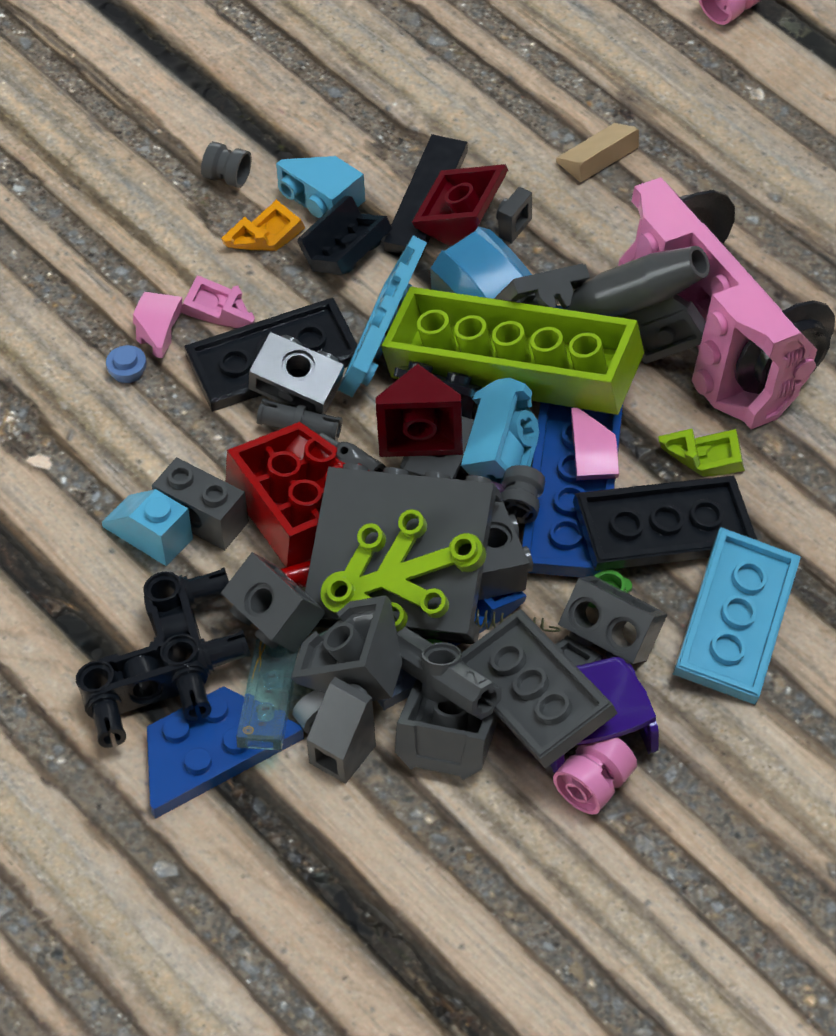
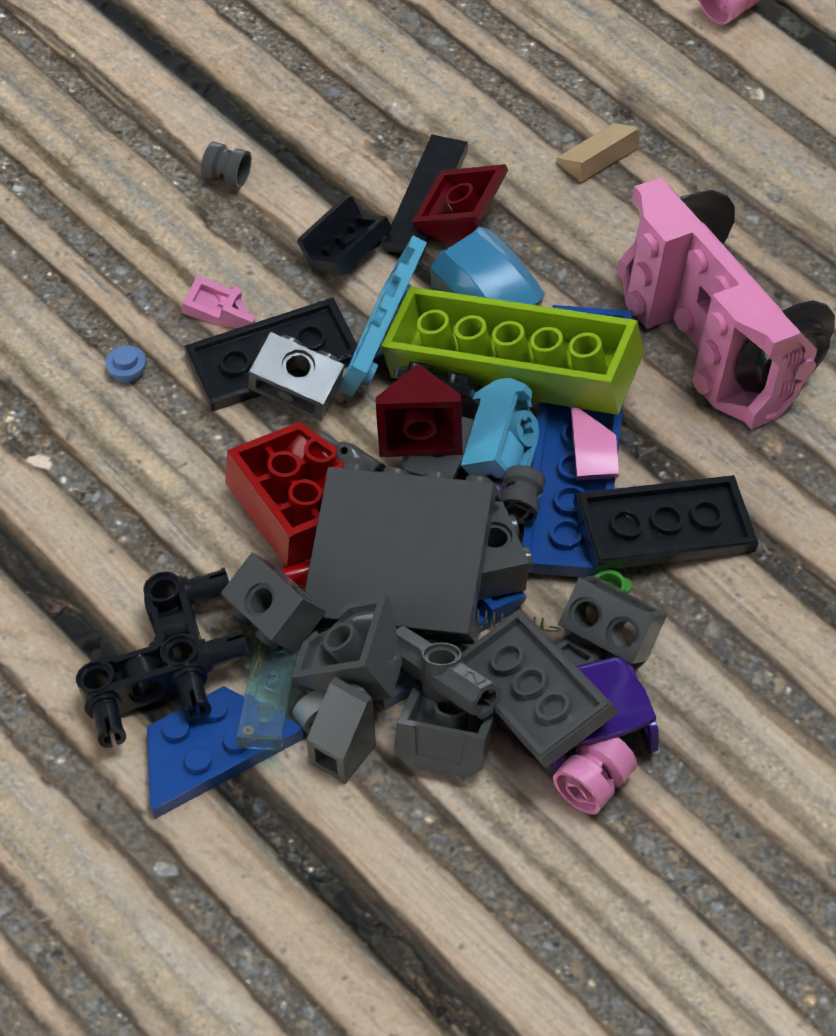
(152, 524): medium azure slope -> none
(154, 320): bright pink slope -> none
(214, 506): dark grey brick -> none
(267, 232): light orange slope -> none
(283, 415): dark grey pin -> none
(319, 182): medium azure slope -> none
(395, 573): lime plant -> none
(514, 214): dark grey plate -> none
(546, 287): dark grey piece -> none
(648, 293): dark grey plate -> none
(707, 454): lime slope -> none
(737, 616): medium azure tile -> none

